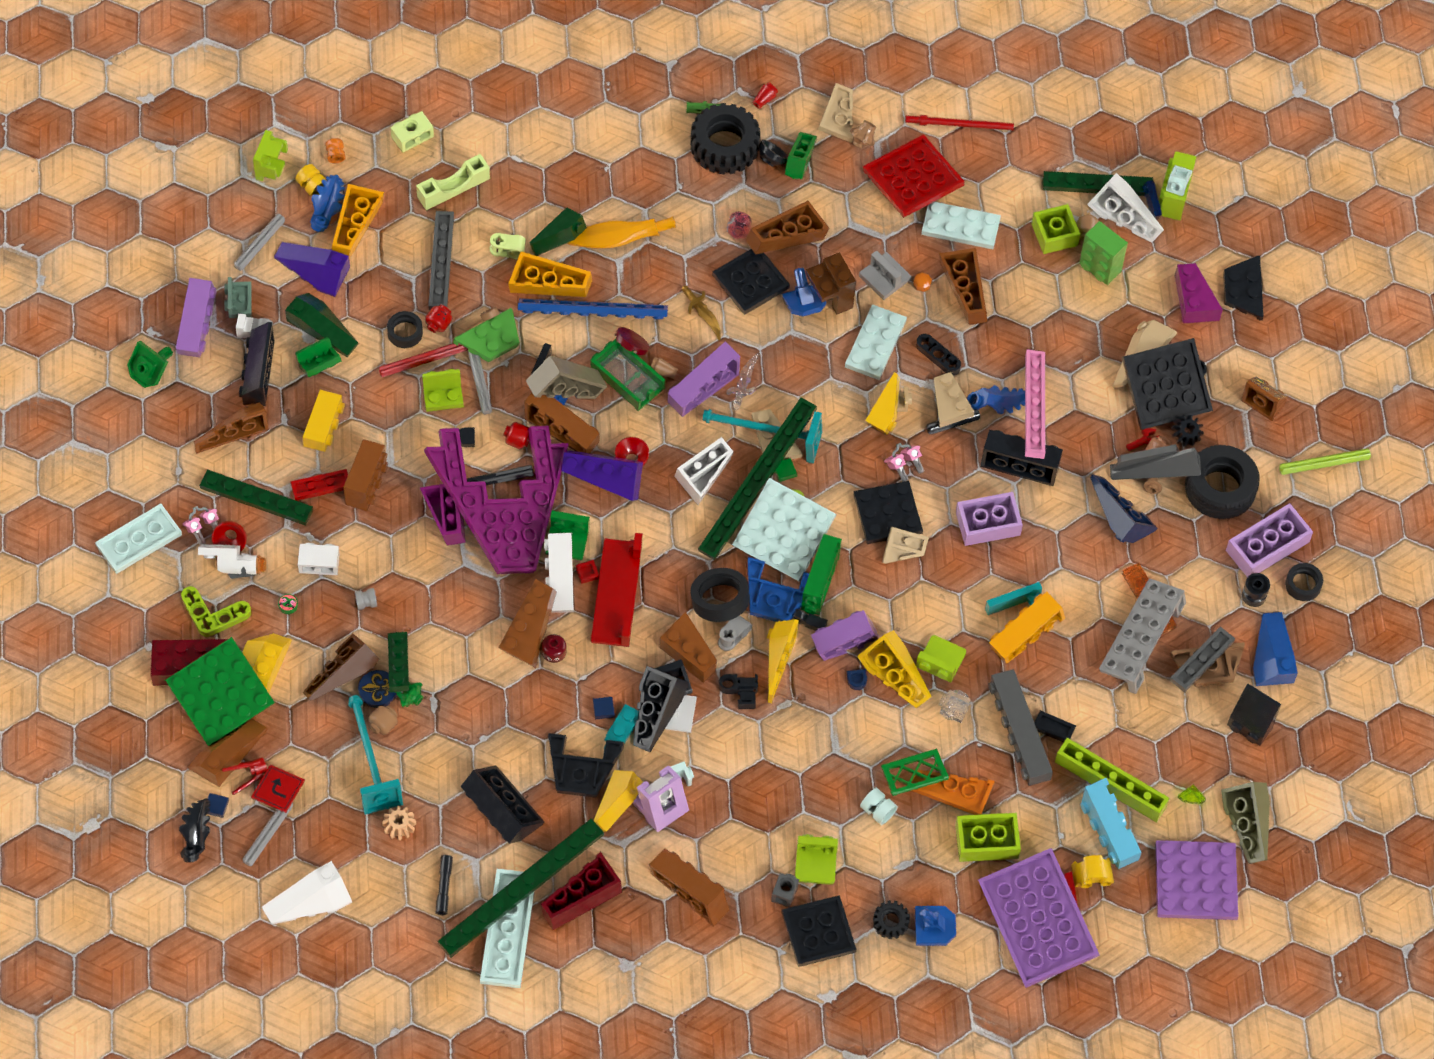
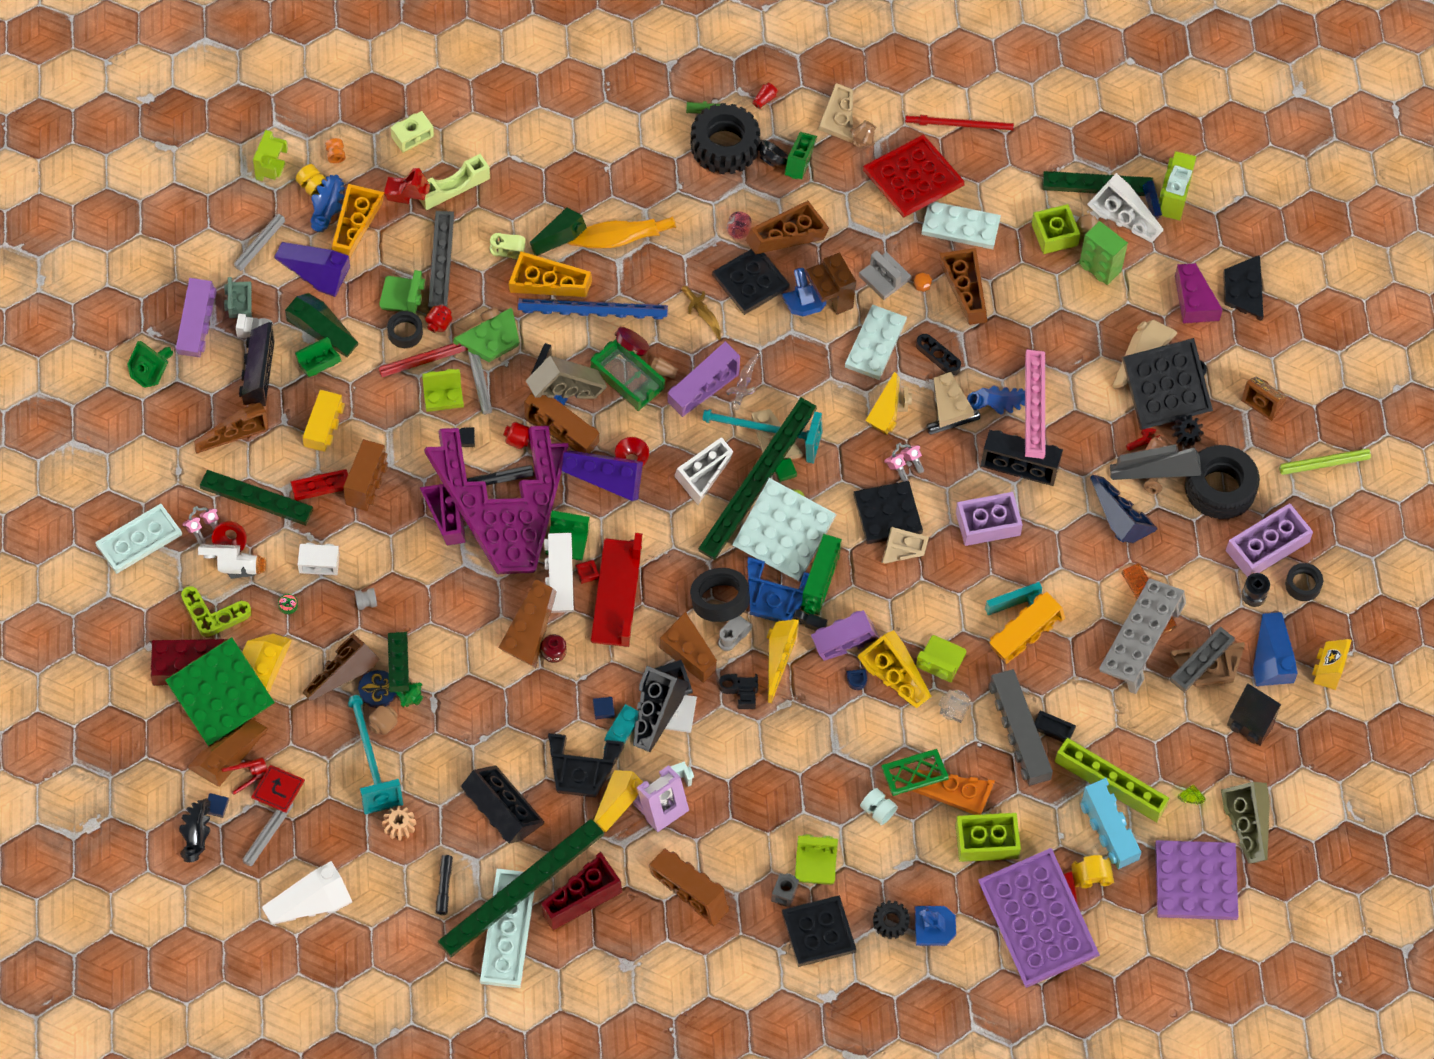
(402, 293): none -> bright green bracket
(412, 186): none -> red arch
(1331, 663): none -> yellow slope

